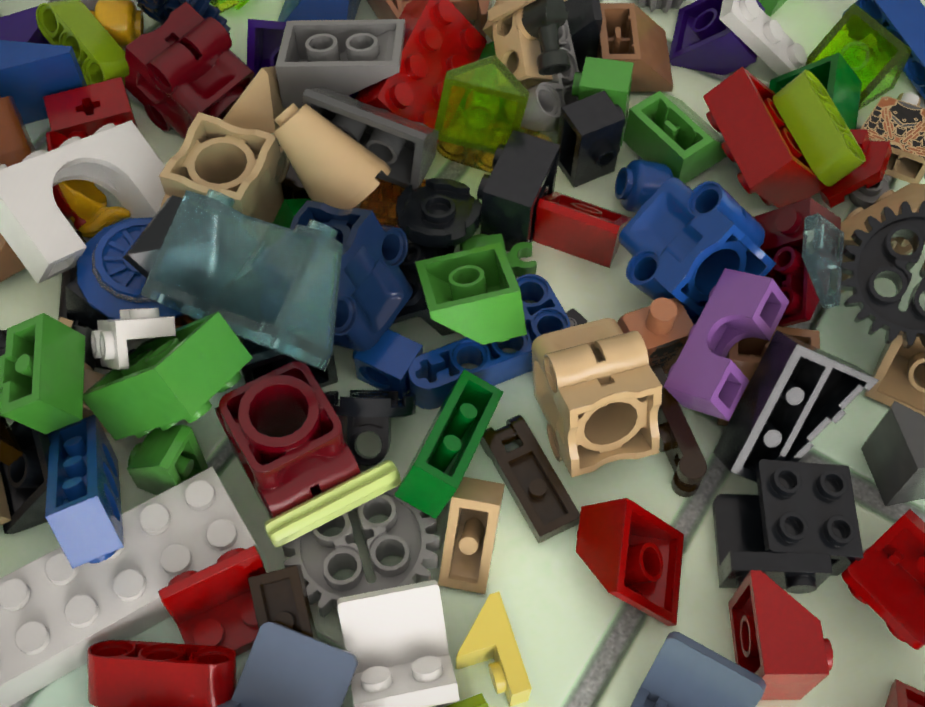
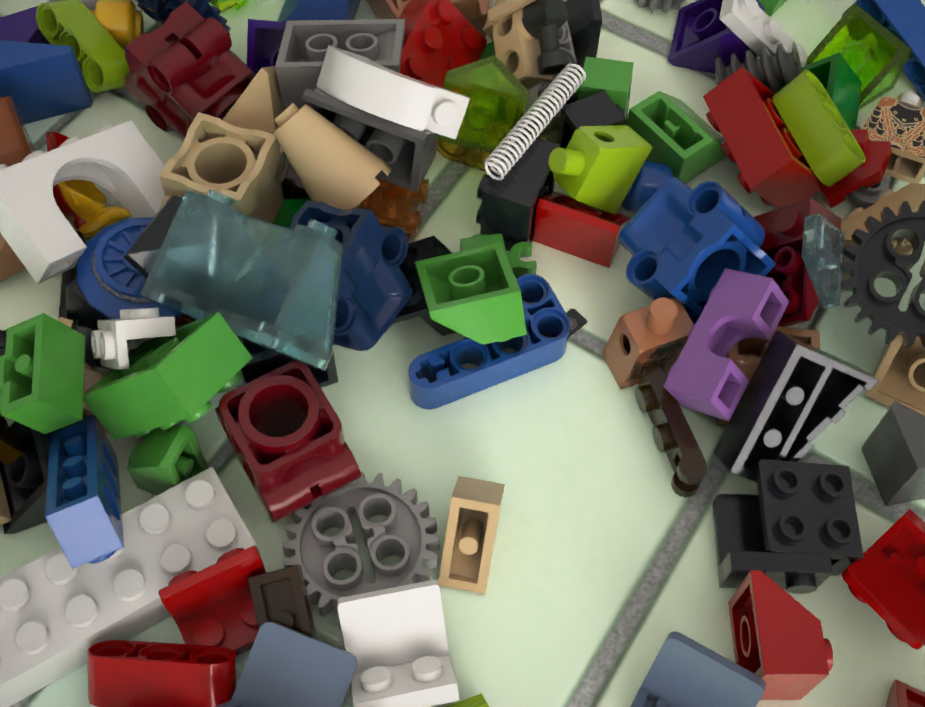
(89, 108): red brick -> none
(332, 503): yellowish green axle -> none
(371, 412): black tile -> none
(387, 362): blue brick -> none
(391, 94): none -> white arch
(438, 213): black tile -> none
(449, 445): green brick -> none
(494, 639): light yellow slope -> none
(506, 166): none -> white piece
(530, 479): dark brown plate -> none
(596, 395): tan piece -> none
(600, 164): none -> lime torso
(633, 556): red slope -> none
(634, 37): medium nougat slope -> none
(770, 70): none -> dark grey piece

